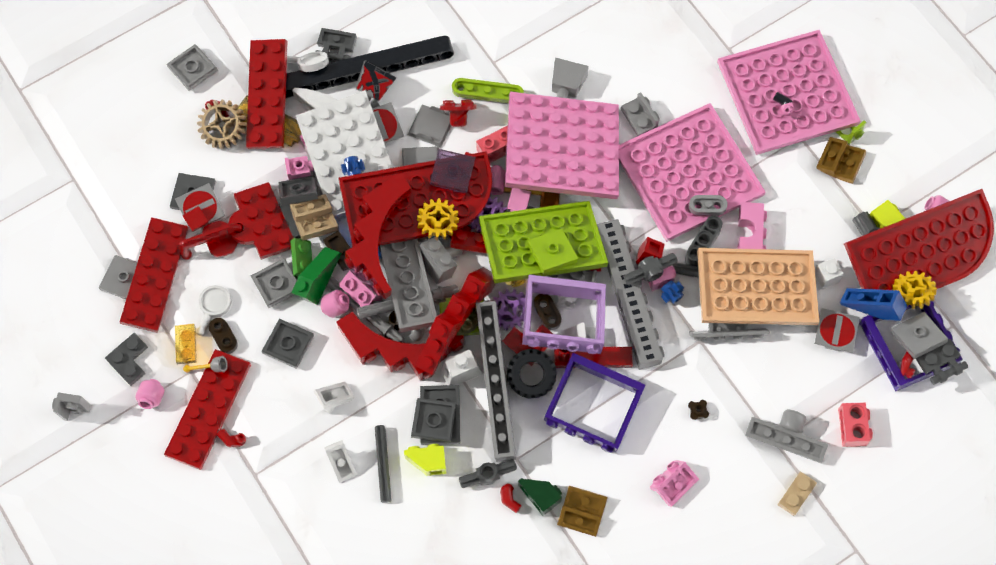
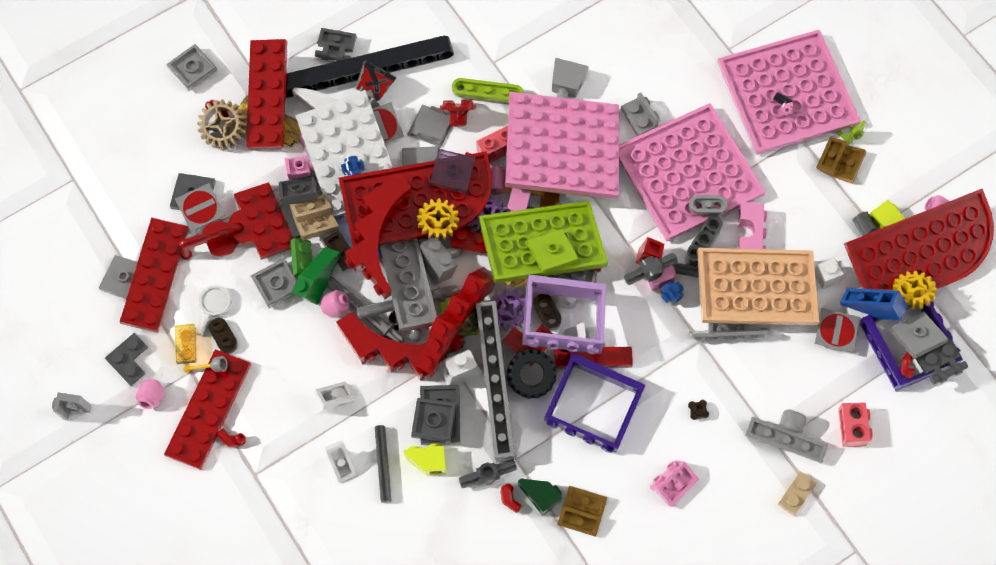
(195, 219): red tile -> none
(287, 343): dark grey plate -> none
(310, 62): white piece -> none
(359, 288): bright pink bracket -> none
(630, 297): light grey brick -> none

